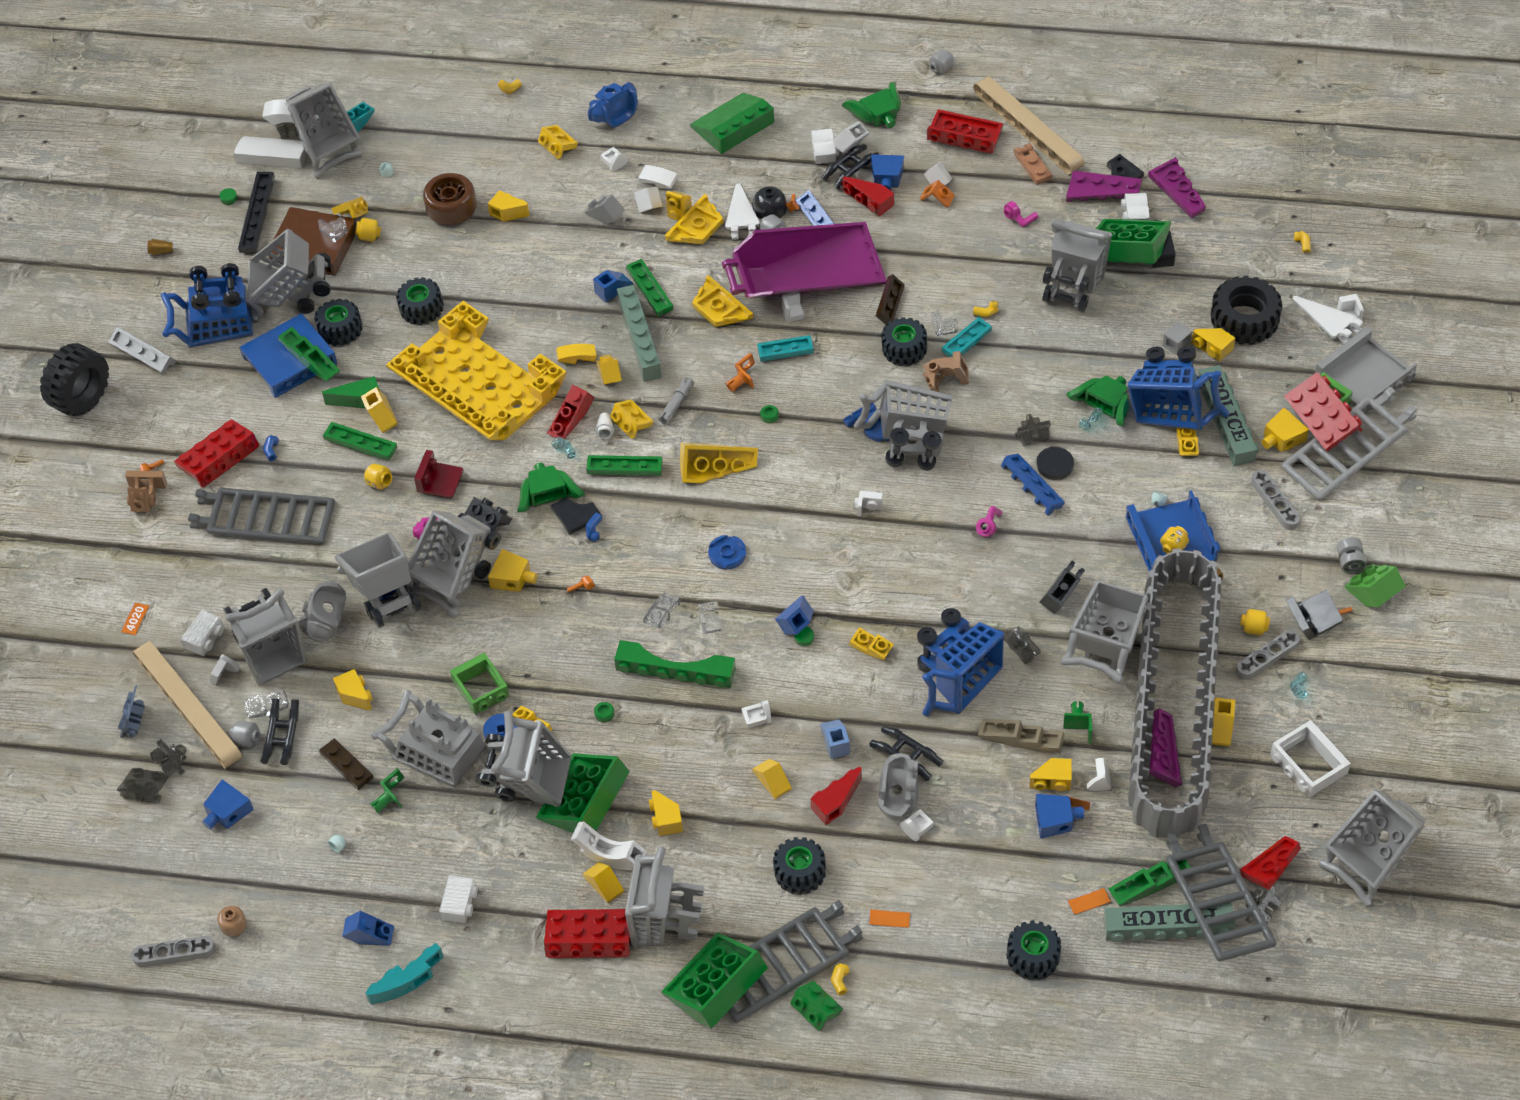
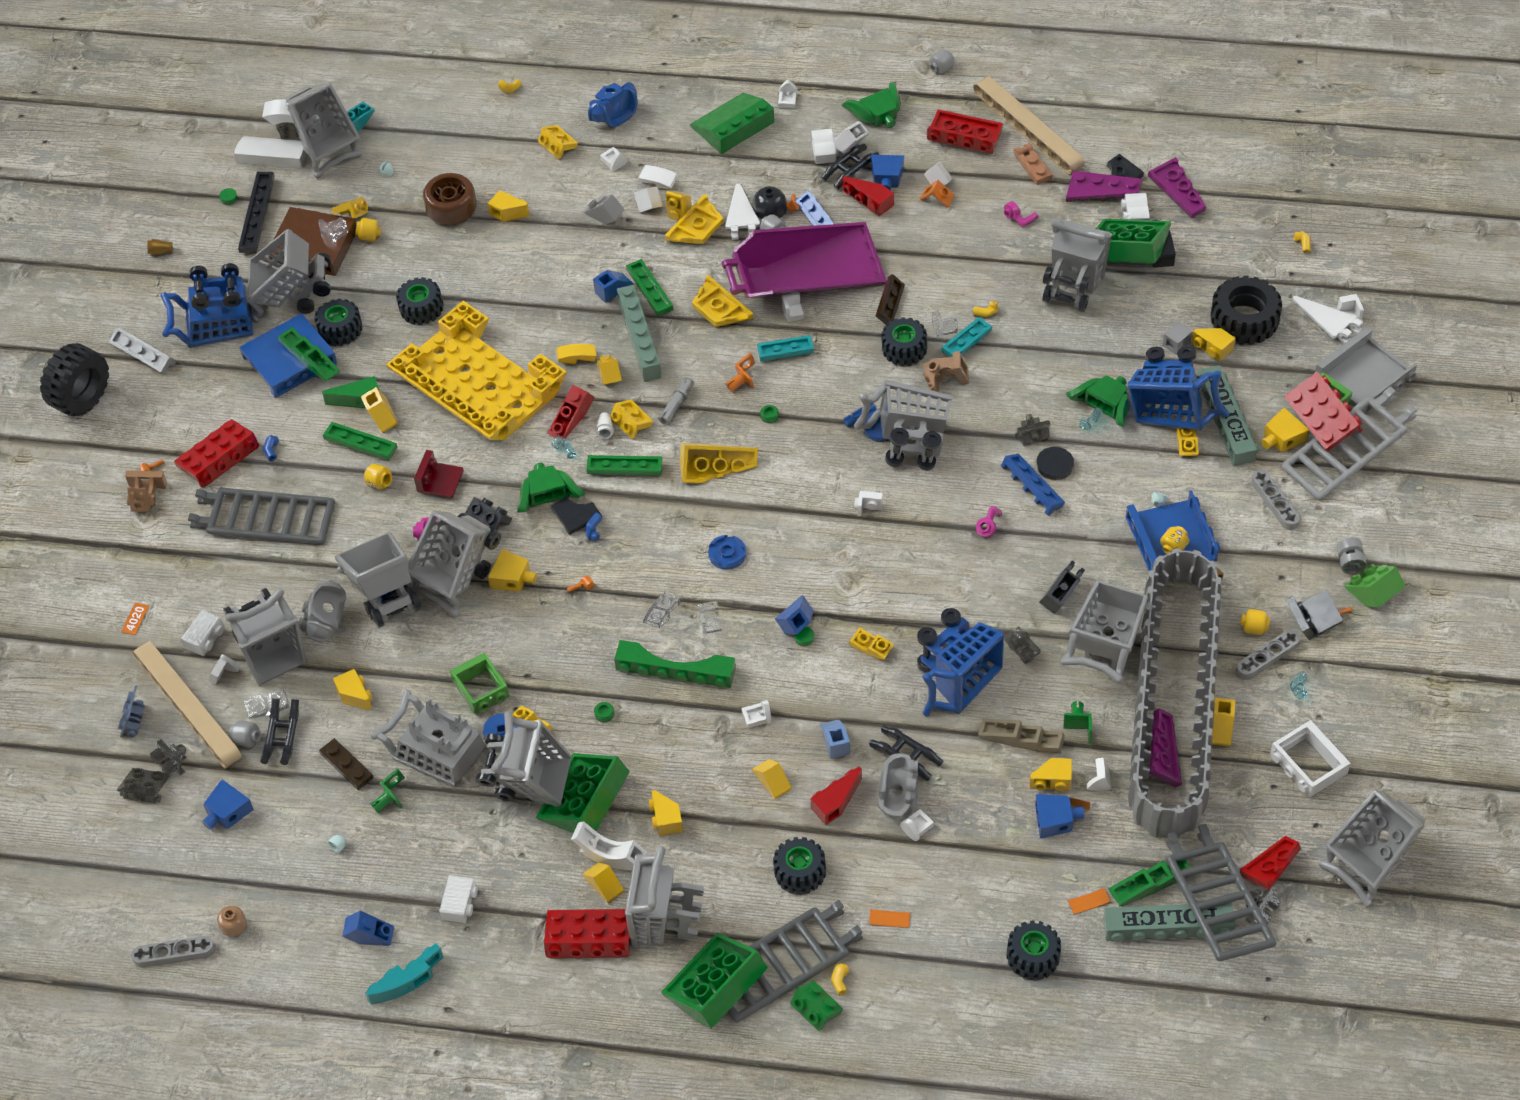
(787, 95): none -> white tile

